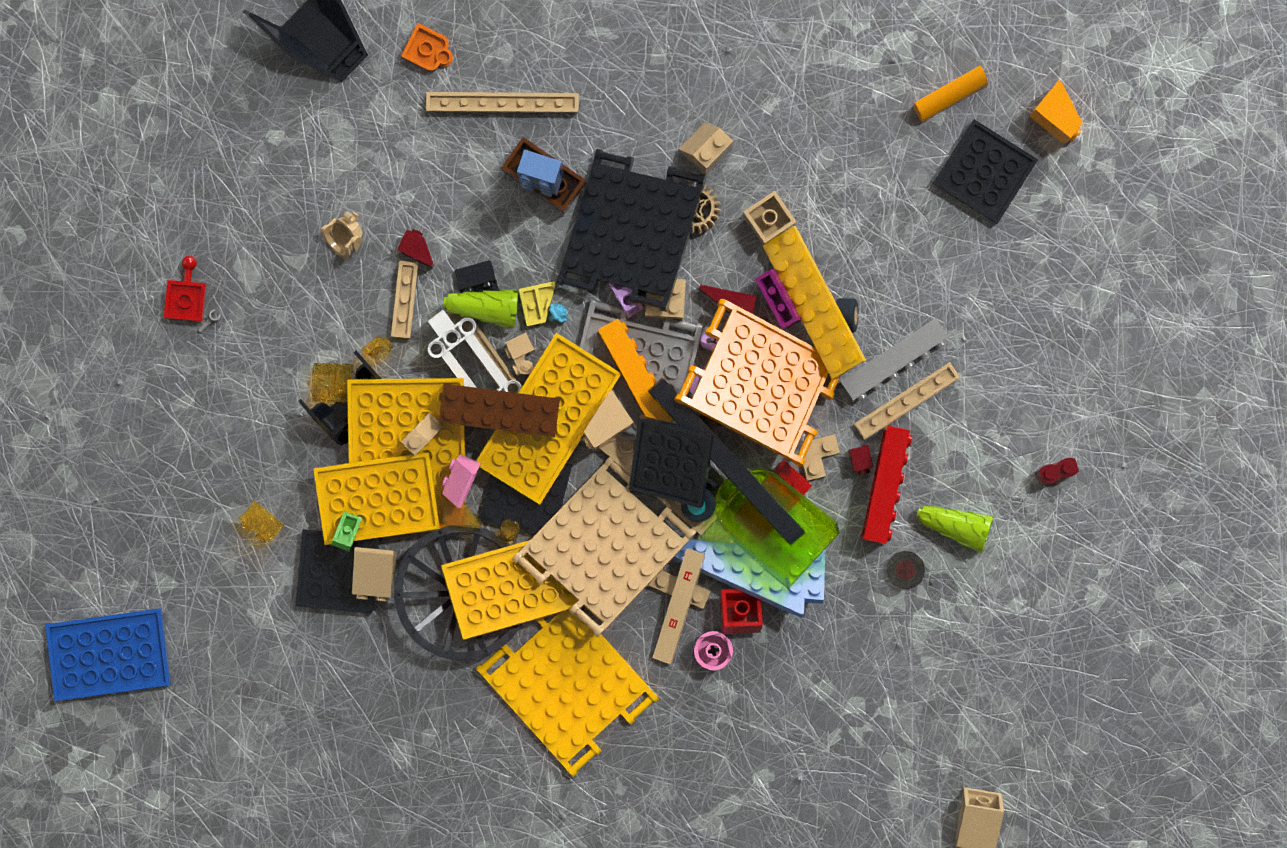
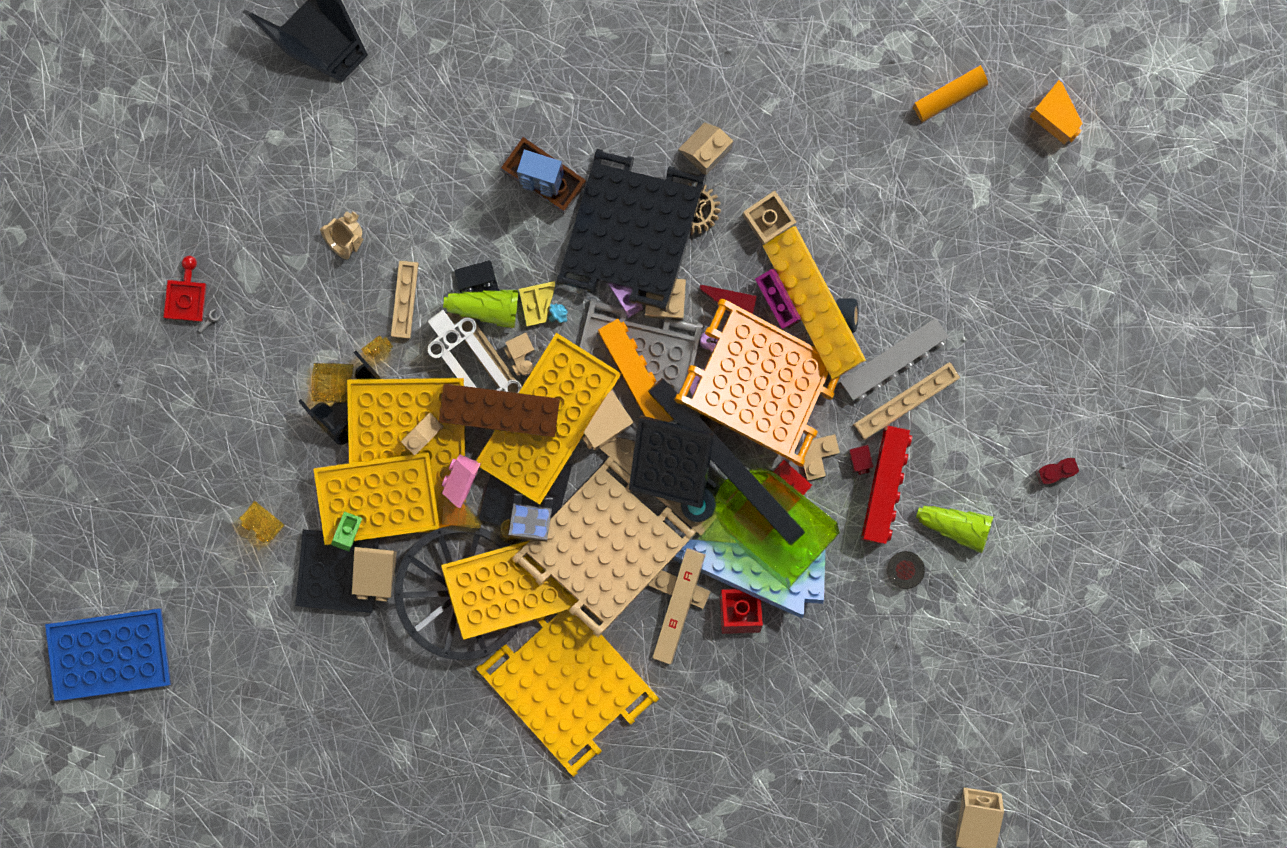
(415, 247): dark red slope -> none
(427, 49): orange plate -> none
(502, 102): tan plate -> none
(530, 521): none -> flag
(722, 656): bright pink brick -> none
(985, 171): black plate -> none

